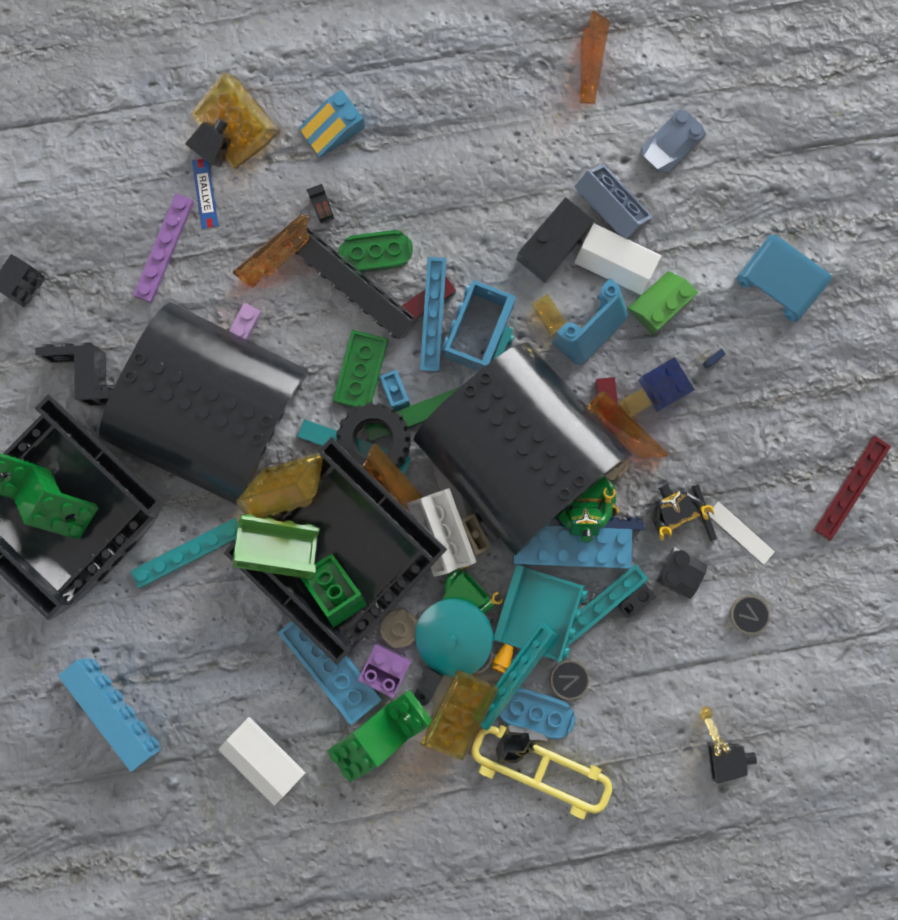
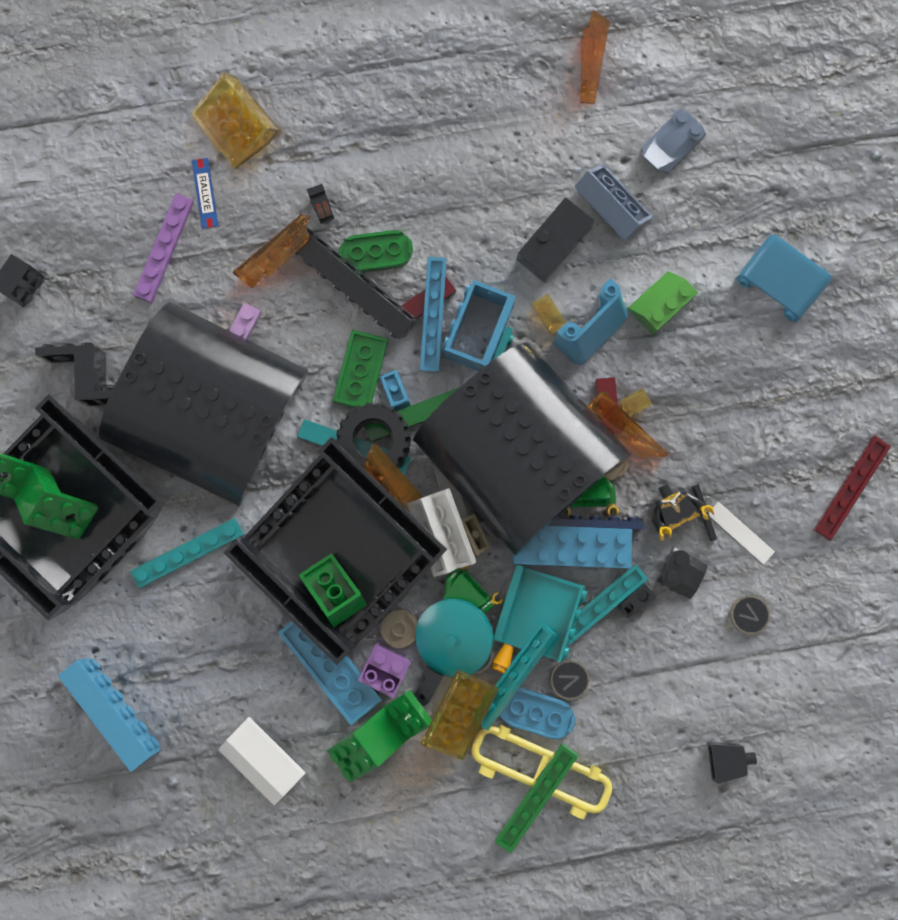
(210, 142): black torso -> none
(275, 546): bright green panel -> none
(282, 487): clear yellow slope -> none
(332, 124): dark azure slope -> none
(517, 743): black slope -> none
(536, 797): none -> green plate
(587, 516): green torso -> none
(617, 259): white slope -> none
(666, 384): clear blue brick -> none
(706, 714): clear yellow piece -> none
(714, 358): dark blue tile -> none

